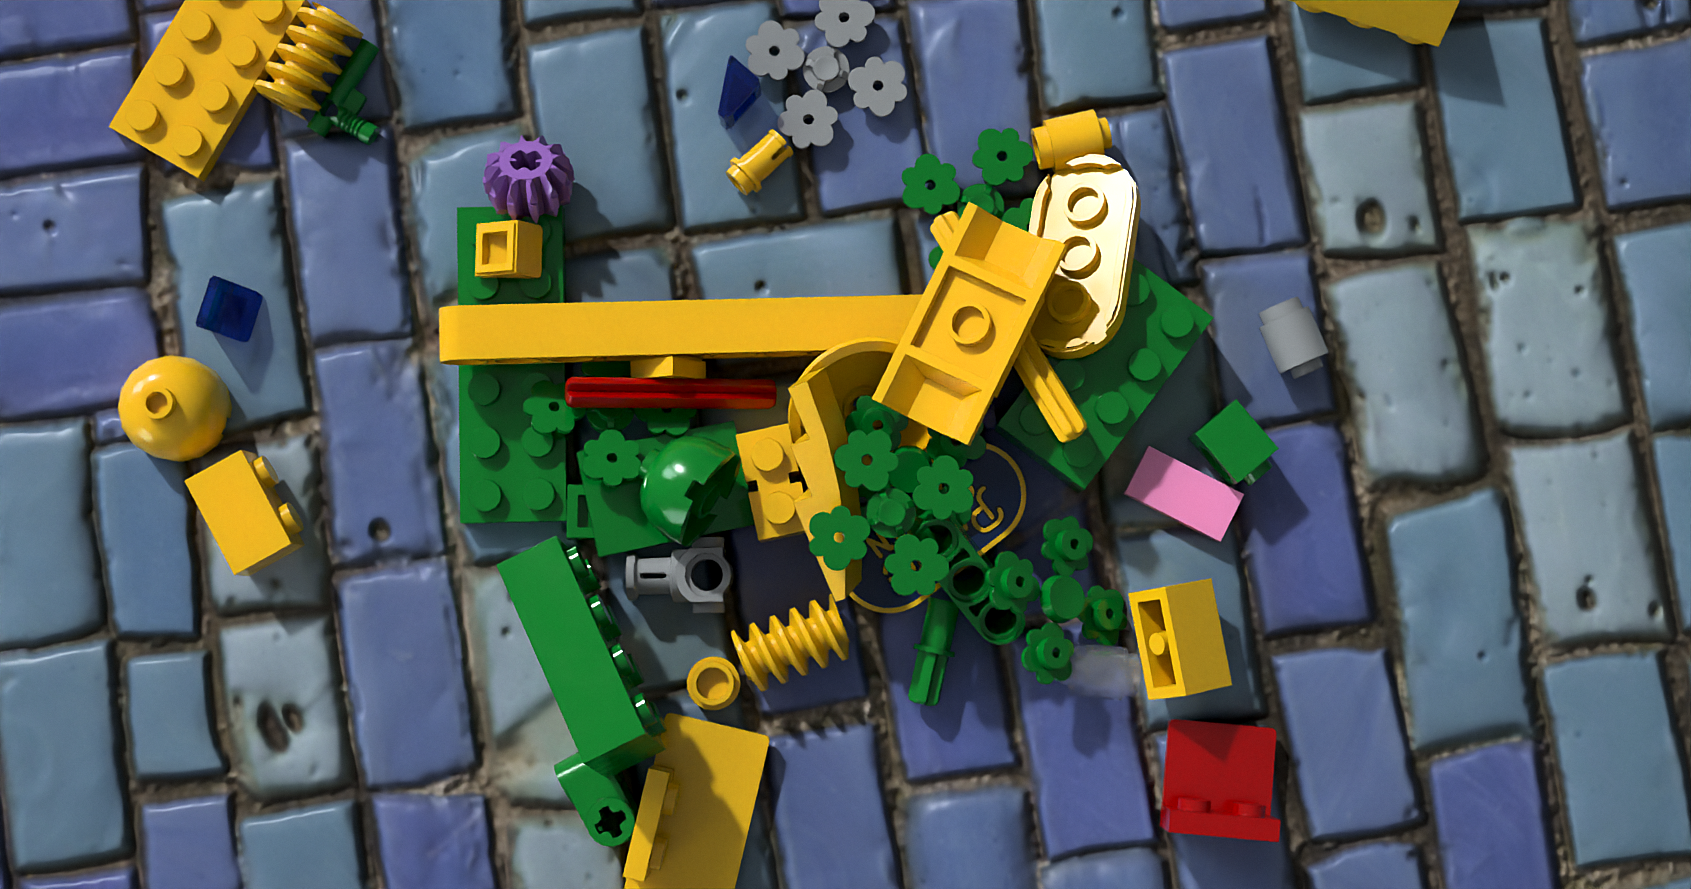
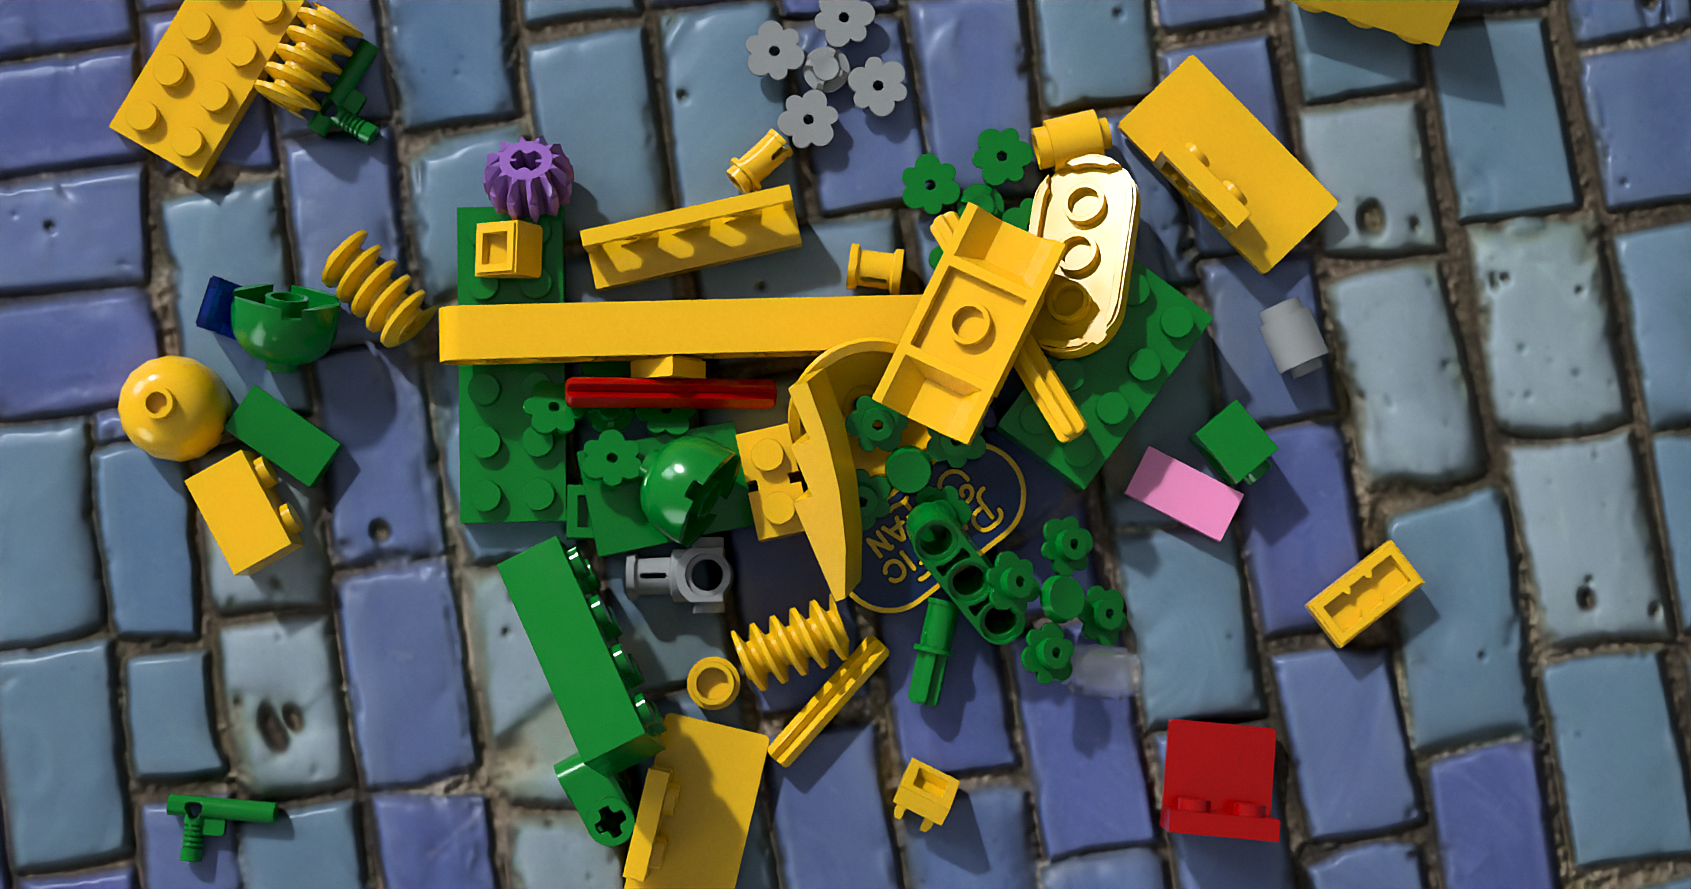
(214, 818): none -> green hose
(283, 436): none -> green tile
(284, 326): none -> green cylinder
(374, 292): none -> yellow piece
(692, 238): none -> yellow fence
(738, 94): clear blue slope -> none
(828, 701): none -> yellow axle
(875, 269): none -> yellow bush
(891, 513): green plant -> none
(925, 793): none -> yellow tile
(1180, 639): yellow brick -> none
(1227, 165): none -> yellow bracket
(1364, 594): none -> yellow plate

